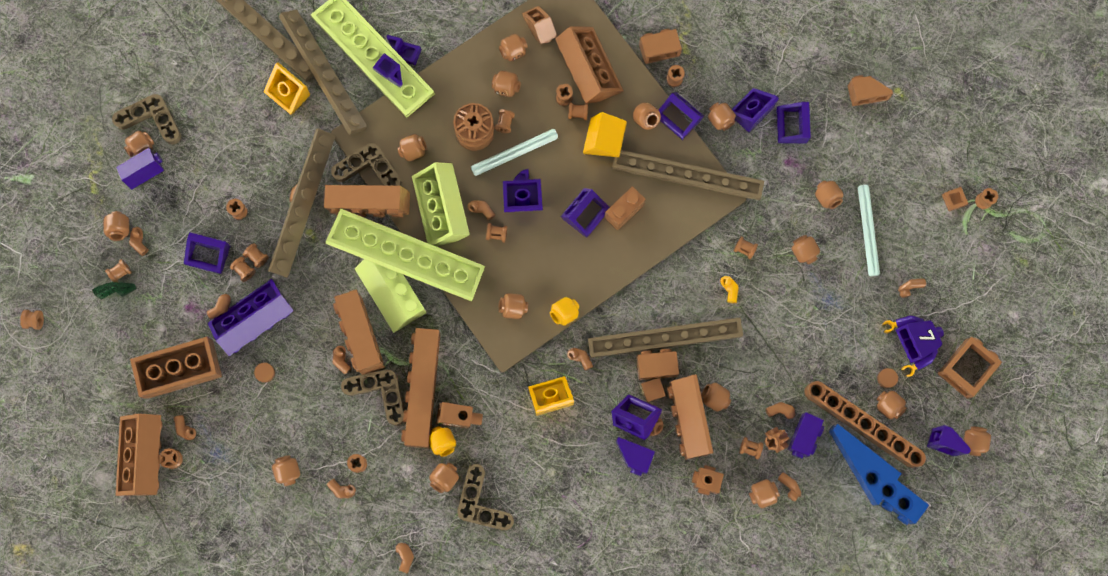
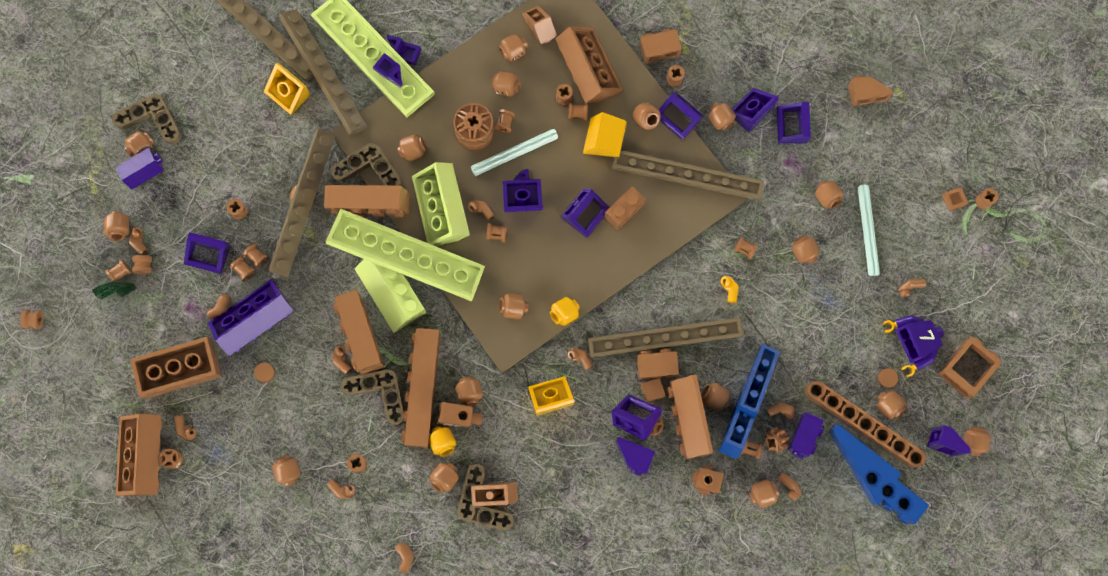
(142, 264): none -> medium nougat wheel
(469, 391): none -> medium nougat head
(494, 494): none -> medium nougat slope
(749, 402): none -> blue brick

